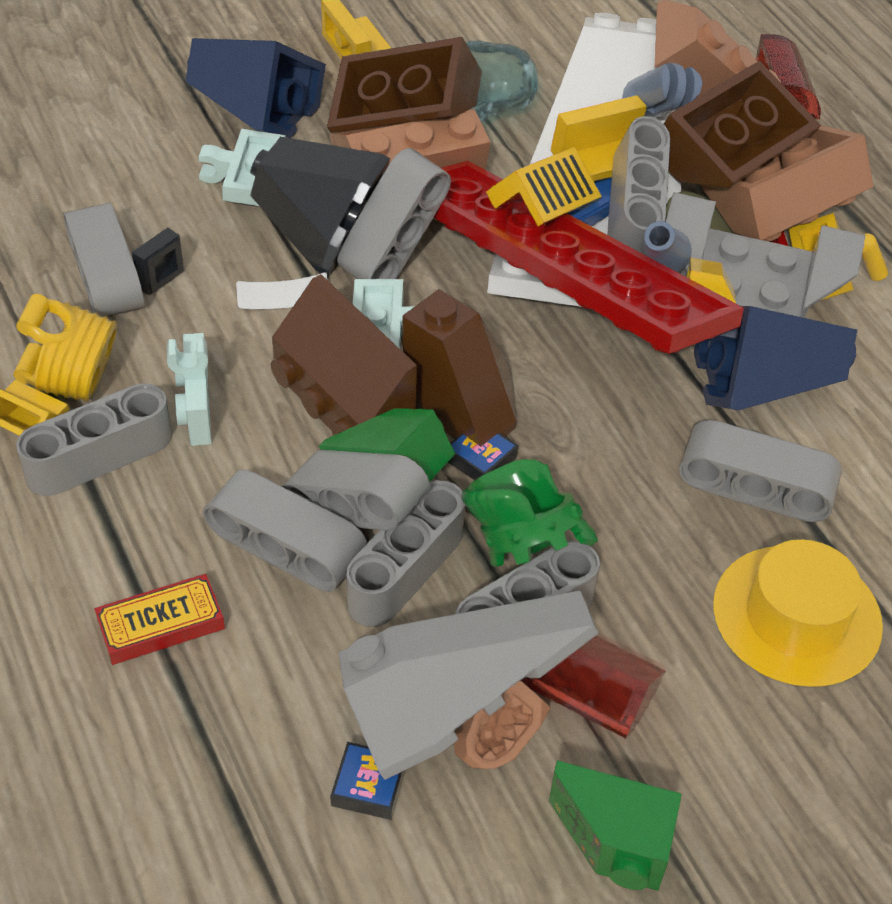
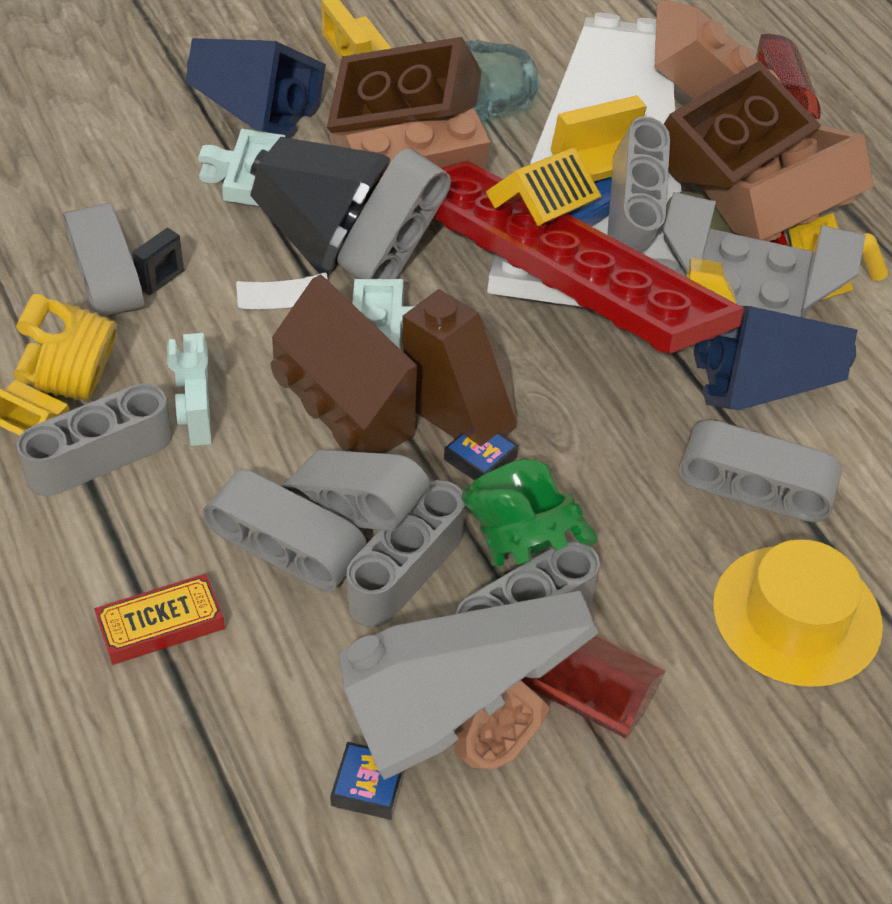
(399, 432): green slope -> none
(617, 823): green slope -> none
(665, 88): sand blue arm -> none
(674, 253): sand blue cone -> none

